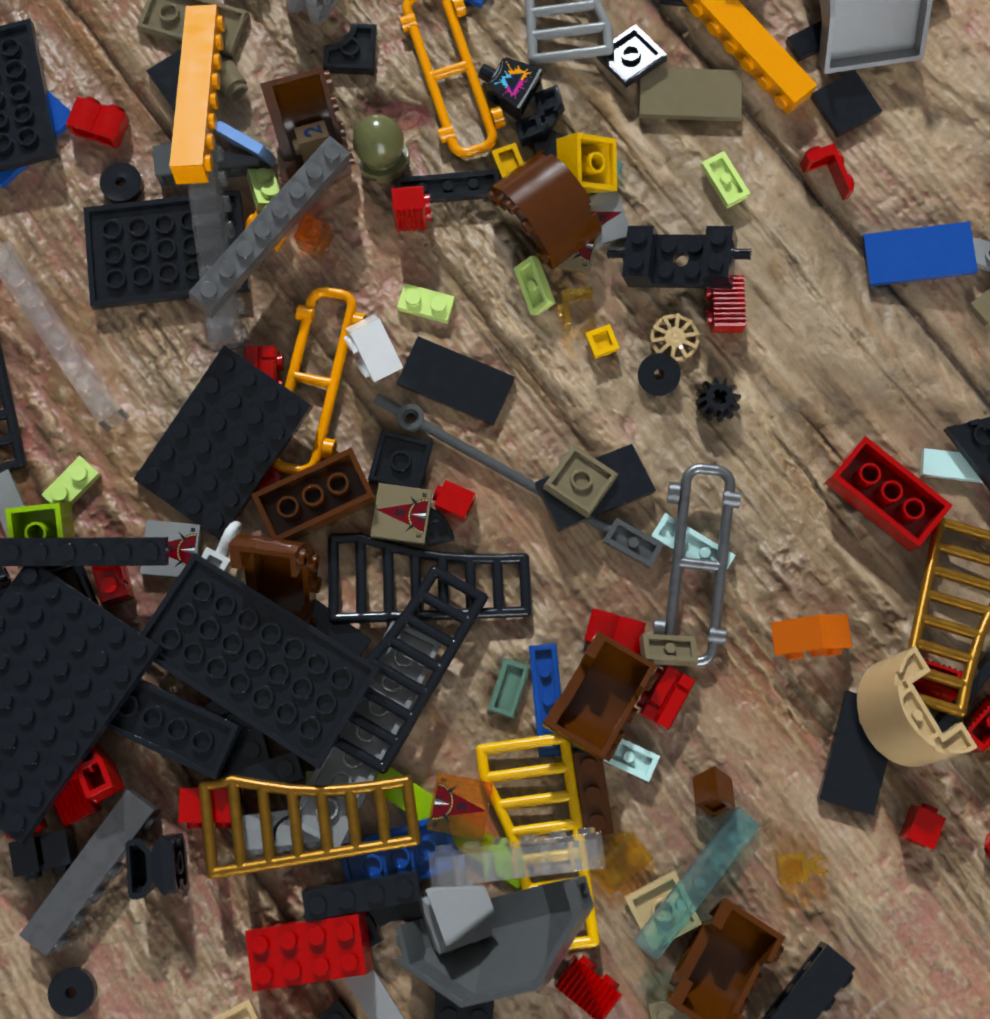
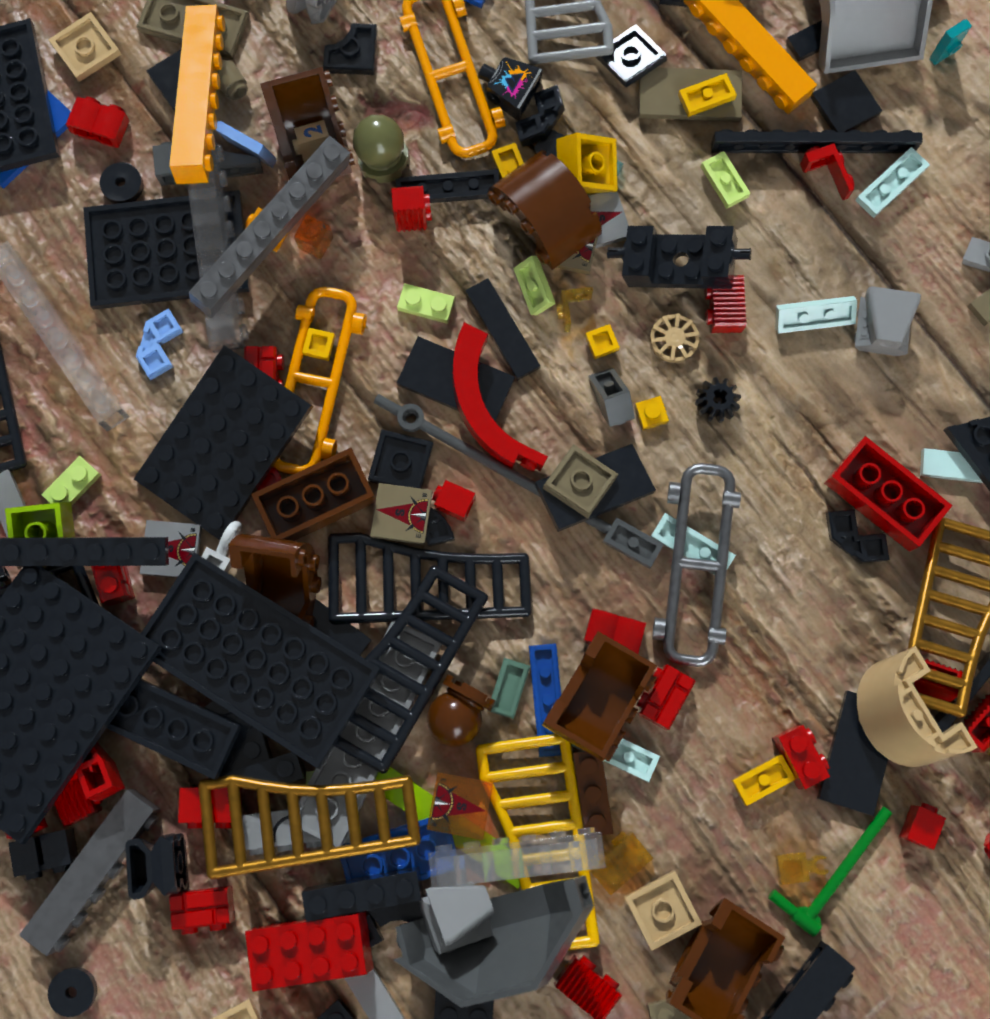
(84, 47): none -> tan plate
(156, 333): none -> light blue tile
(202, 908): none -> red brick
(262, 186): yellowish green plate -> none
(318, 344): none -> yellow plate
(373, 348): white brick -> none
(456, 715): none -> reddish brown tile
(473, 410): none -> red arch
(502, 329): none -> black tile
(612, 397): none -> dark grey slope
(651, 413): none -> yellow plate
(653, 363): black piece -> none
(669, 649): dark tan plate -> none
(696, 883): clear light blue tile -> none
(707, 95): none -> yellow plate
(713, 791): reddish brown panel -> none
(763, 779): none -> yellow plate
(801, 756): none -> red brick
(802, 140): none -> black plate
(807, 917): none -> green bar
(813, 634): orange brick -> none
(816, 314): none -> light aqua plate
(844, 533): none -> black tile
(885, 321): none -> light grey piece
(892, 182): none -> light aqua plate
(919, 254): blue tile -> none
(950, 42): none -> teal plate

